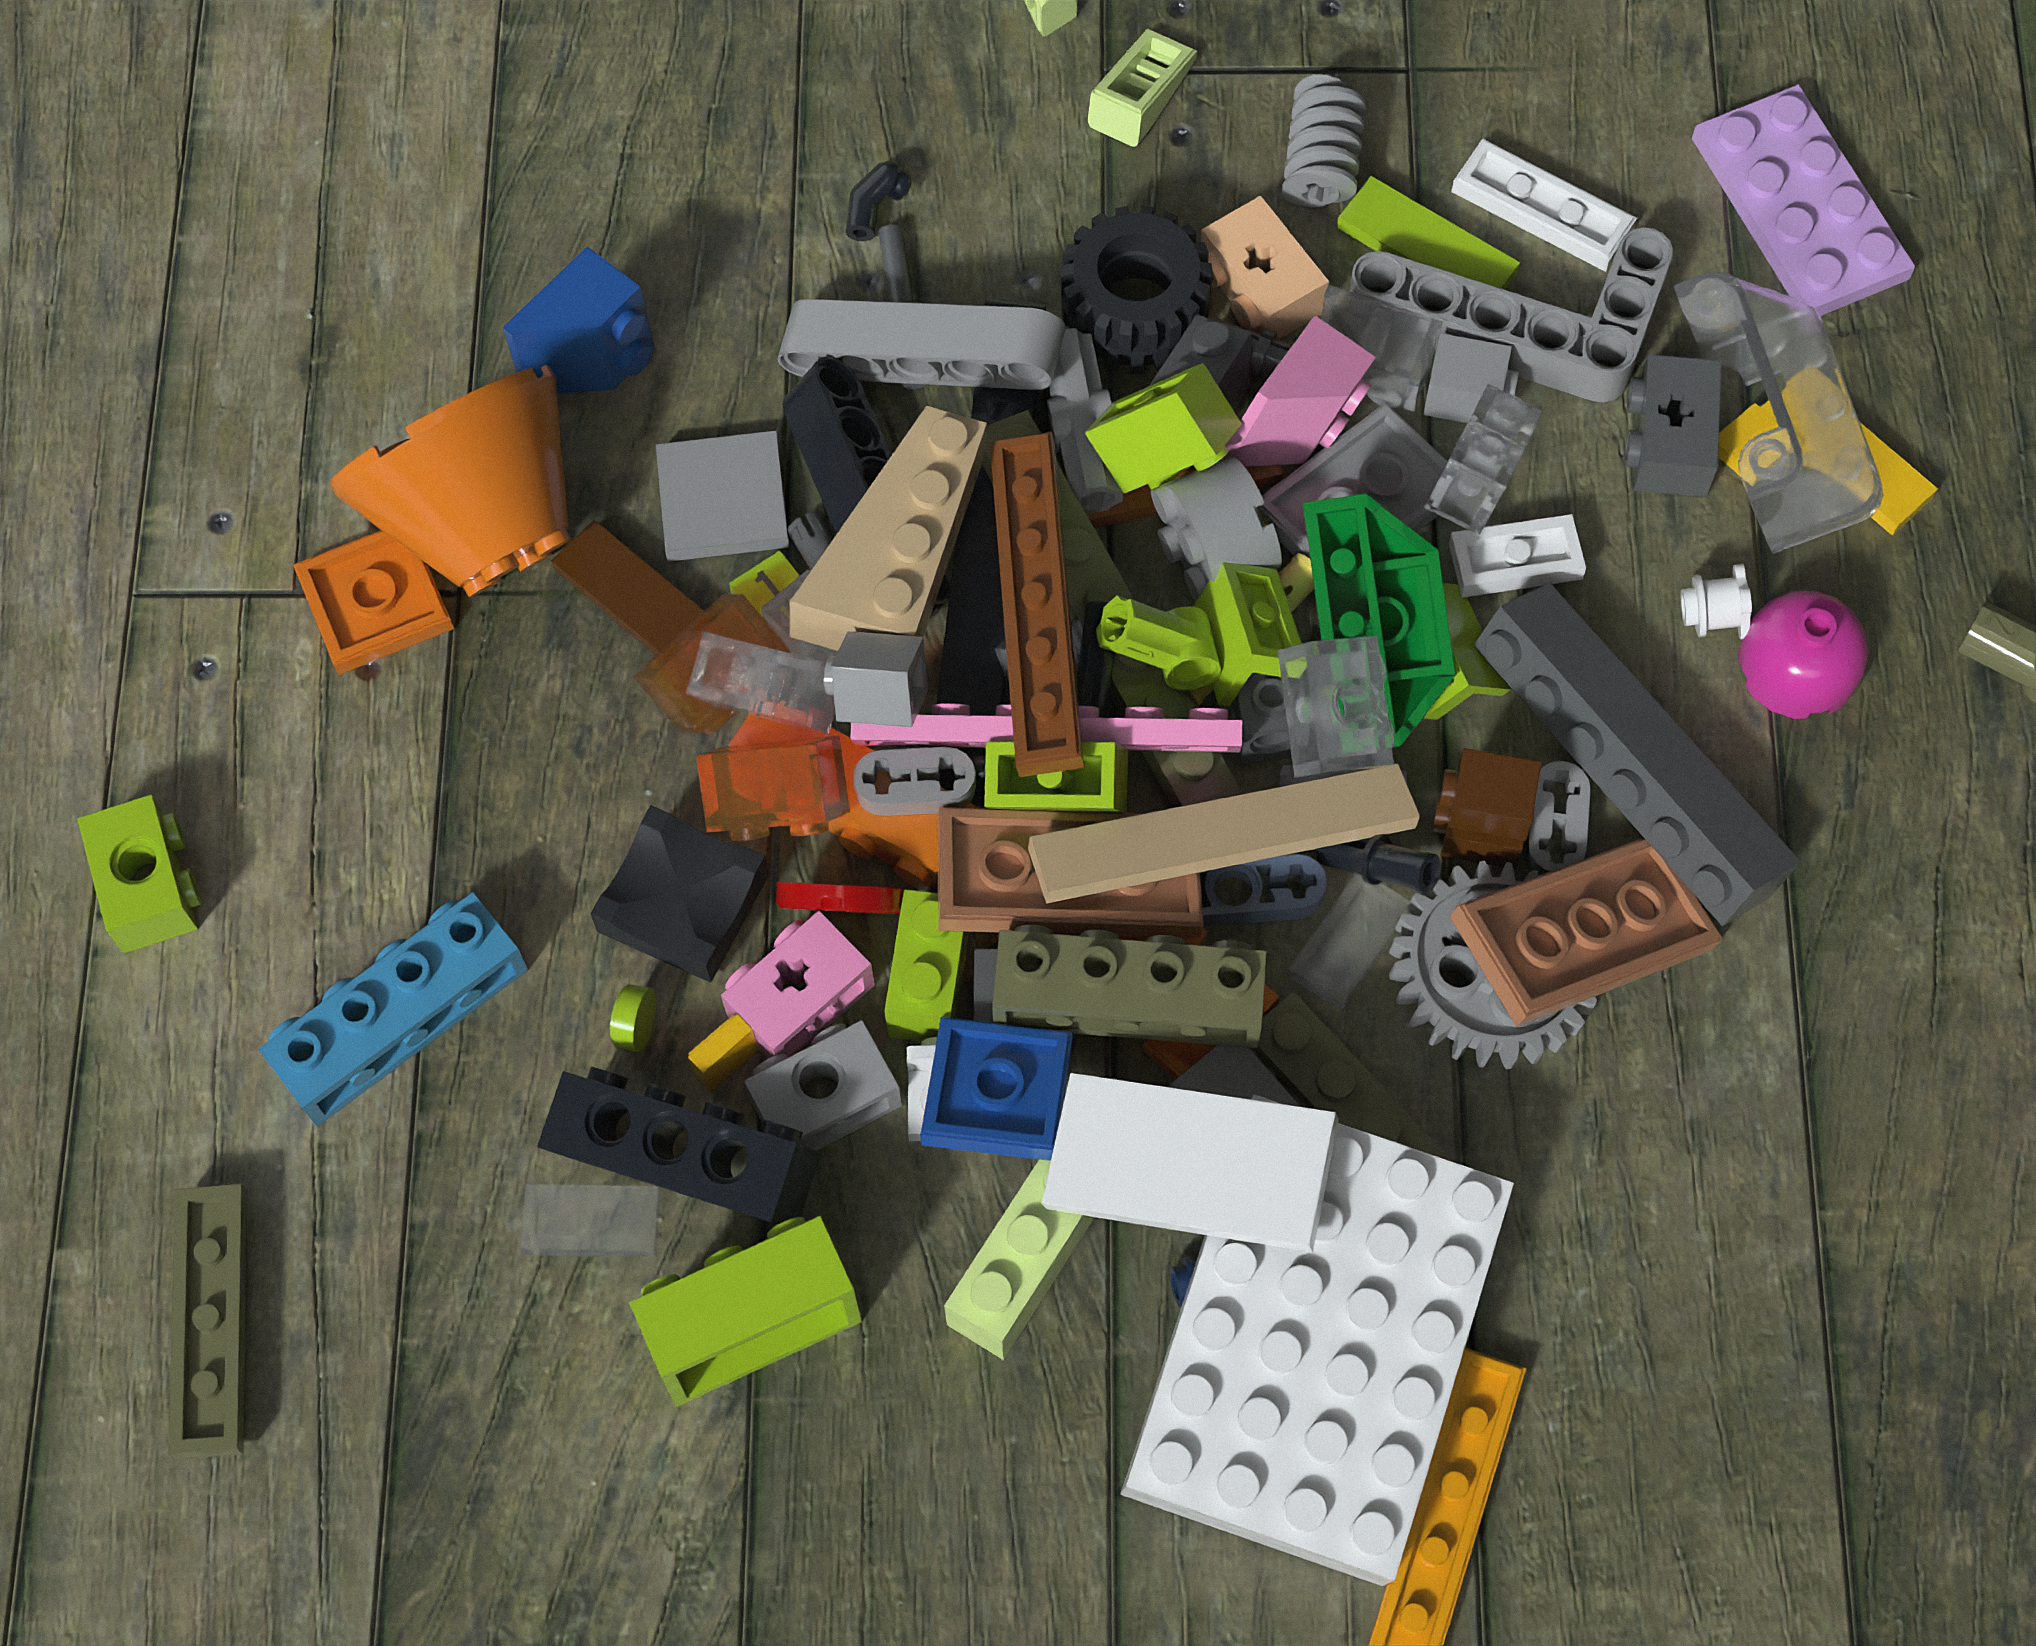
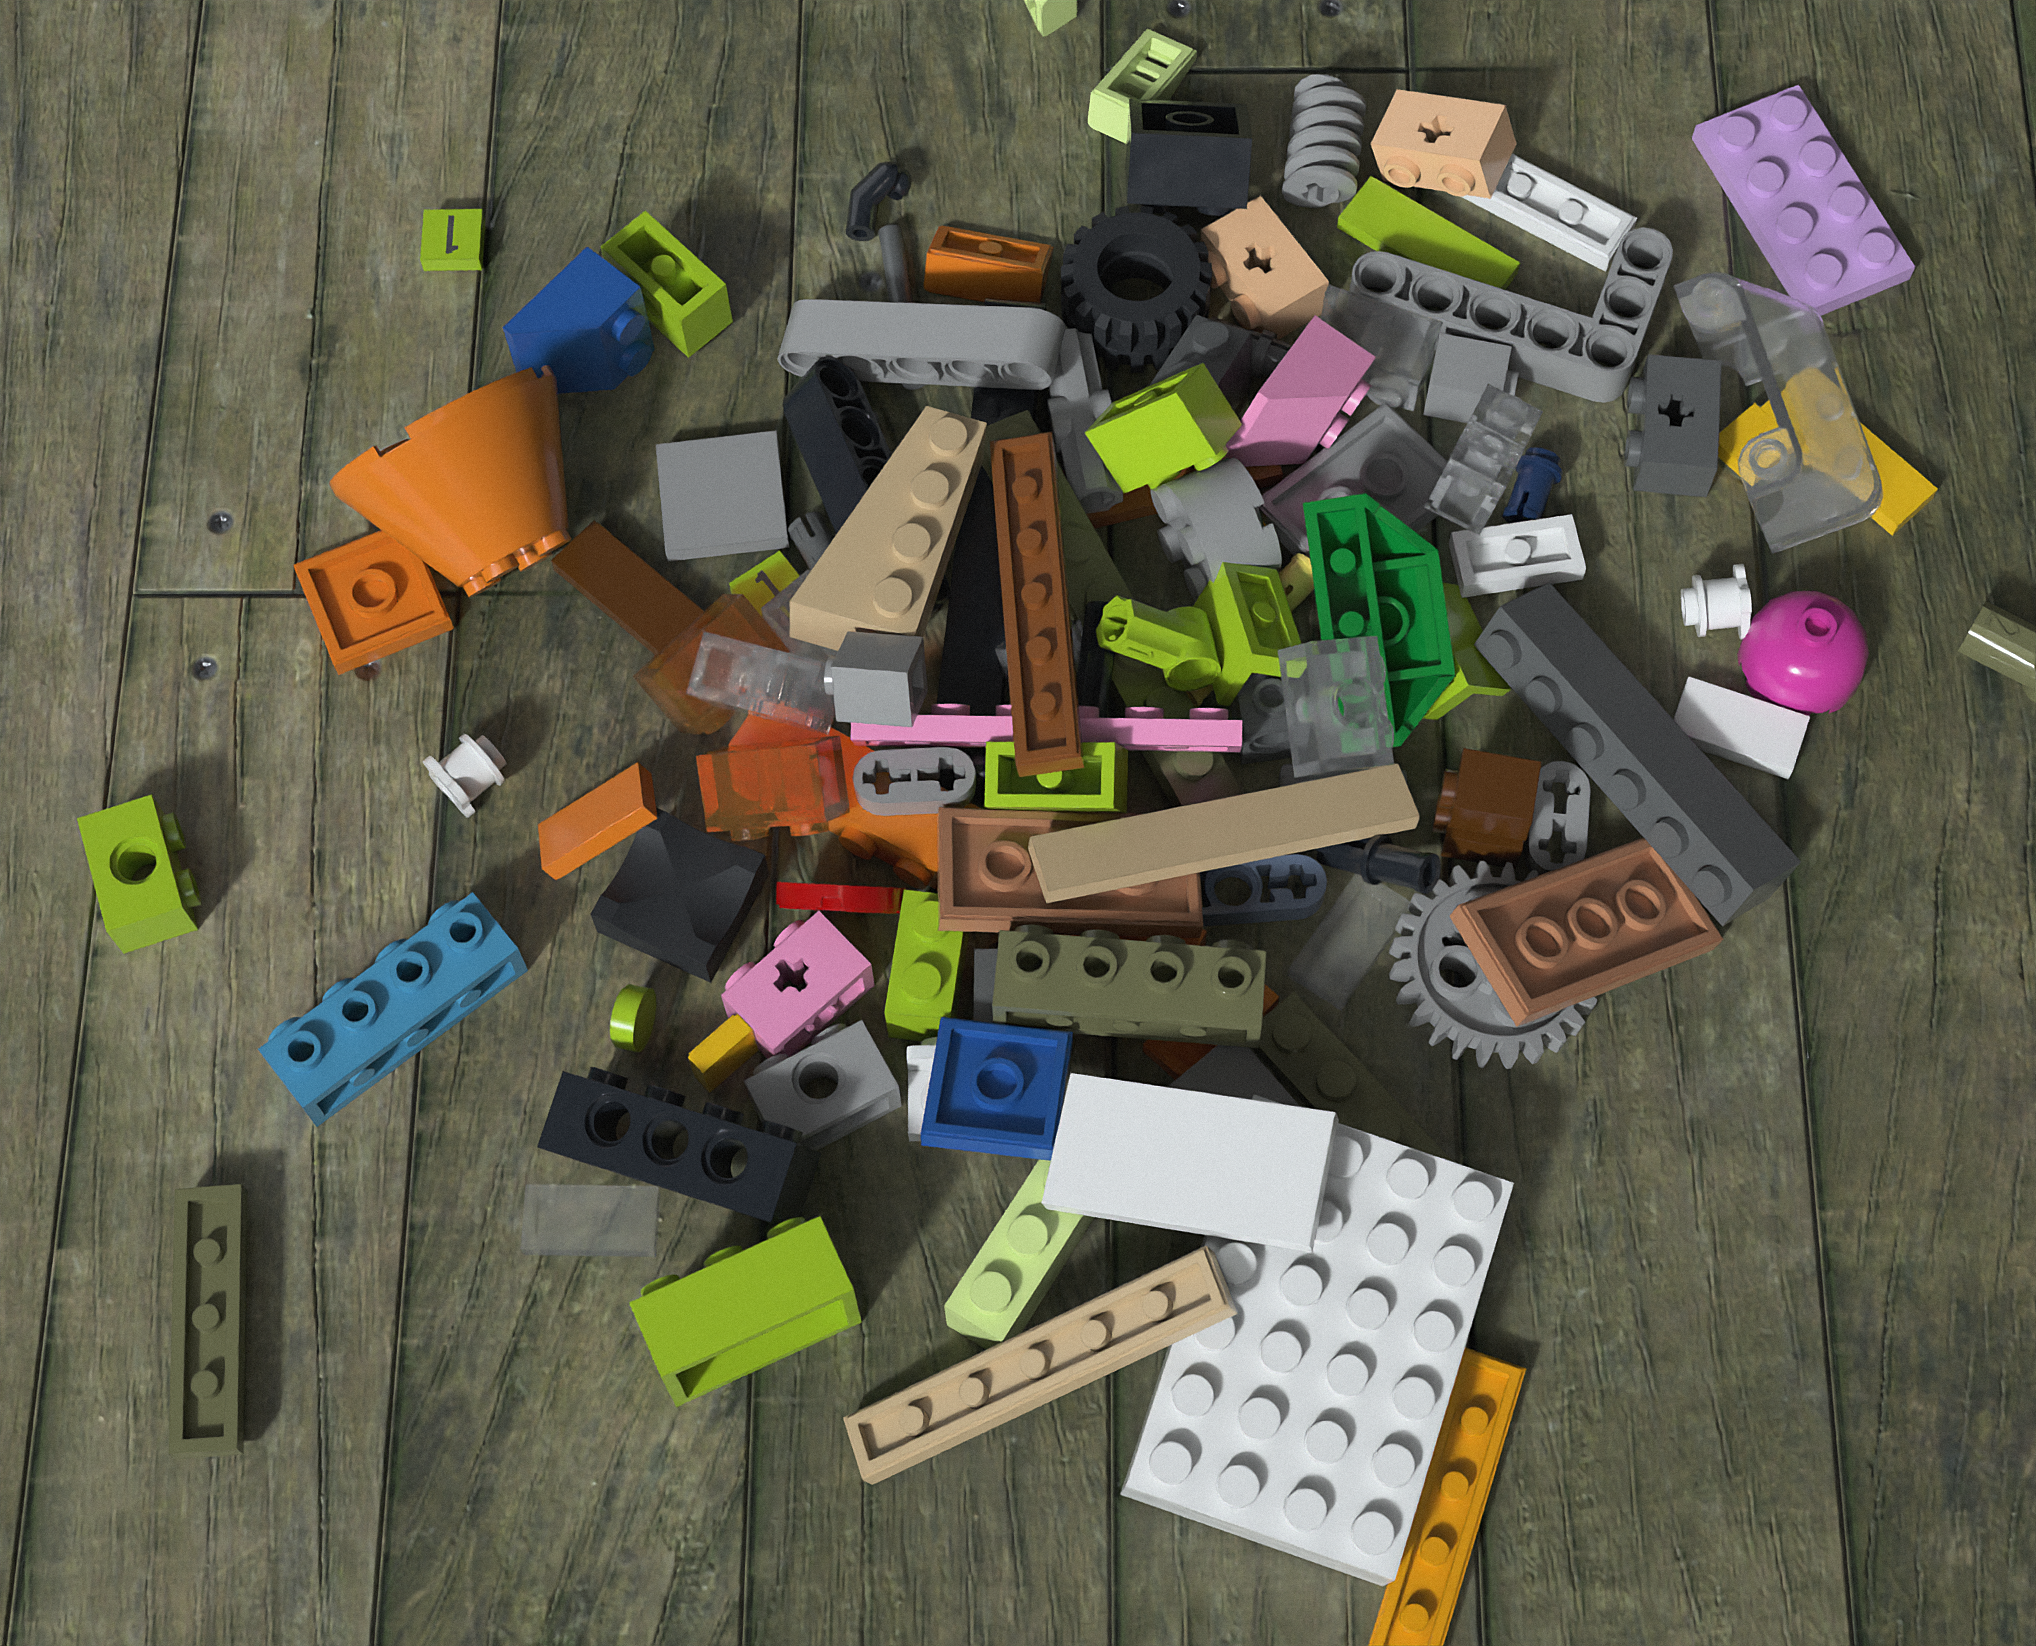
(452, 239): none -> lime tile
(467, 771): none -> white brick
(597, 821): none -> orange tile
(677, 289): none -> lime brick
(986, 266): none -> orange slope
(1040, 1365): none -> tan tile
(1188, 155): none -> black brick
(1443, 143): none -> light nougat brick
(1533, 485): none -> dark blue pin
(1741, 727): none -> white tile

